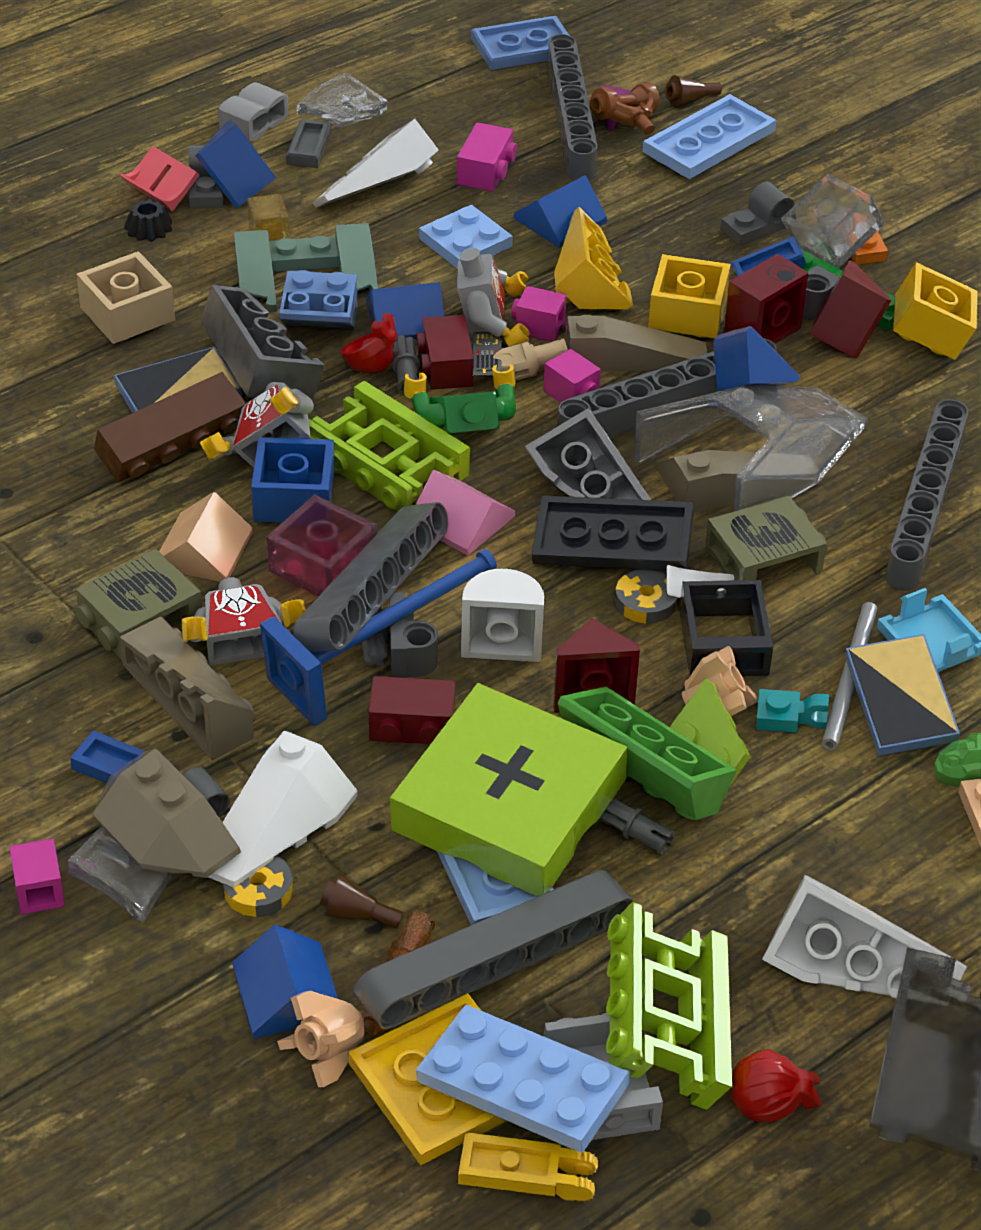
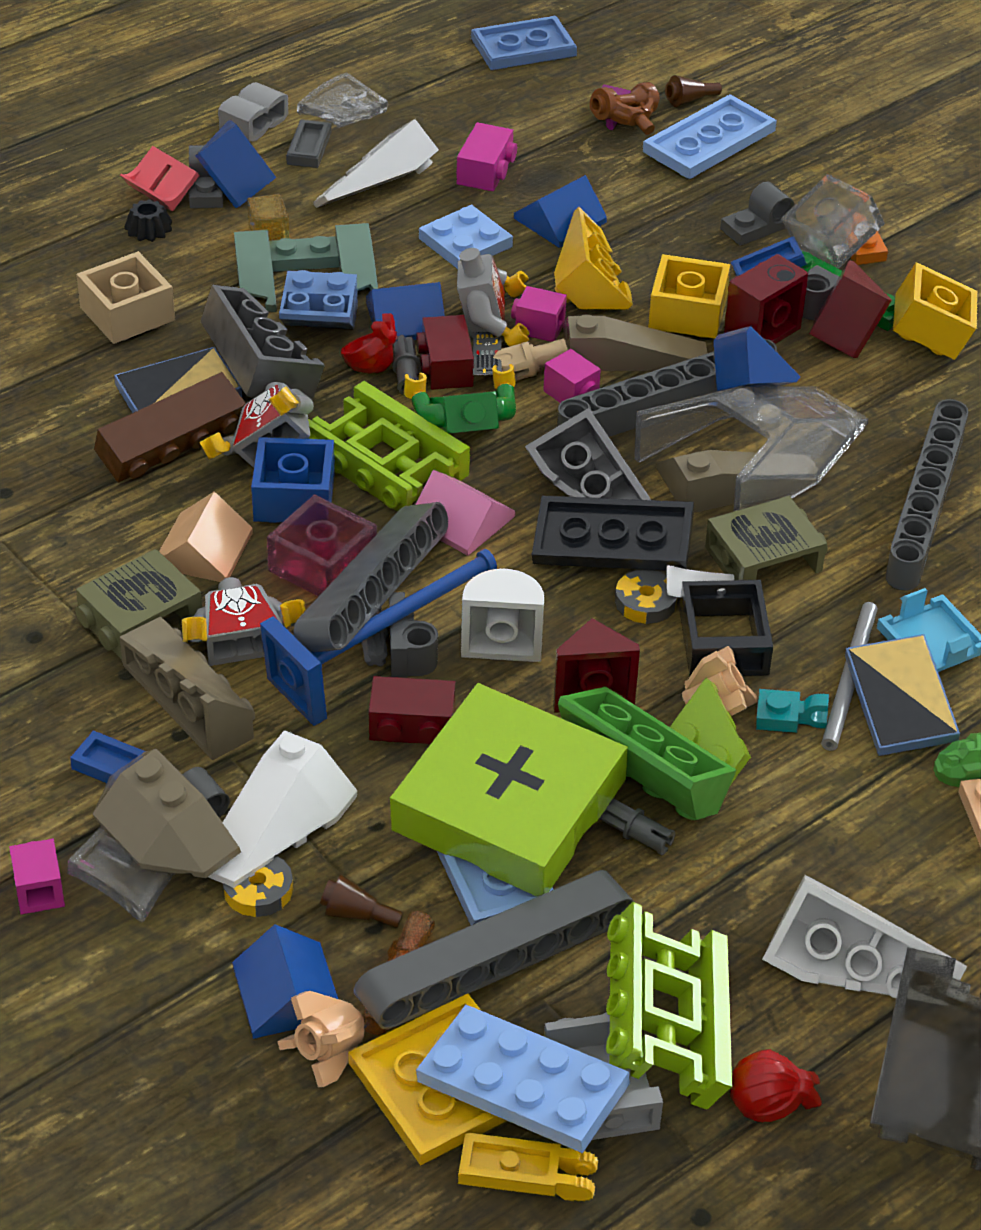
(572, 107): dark grey beam -> none

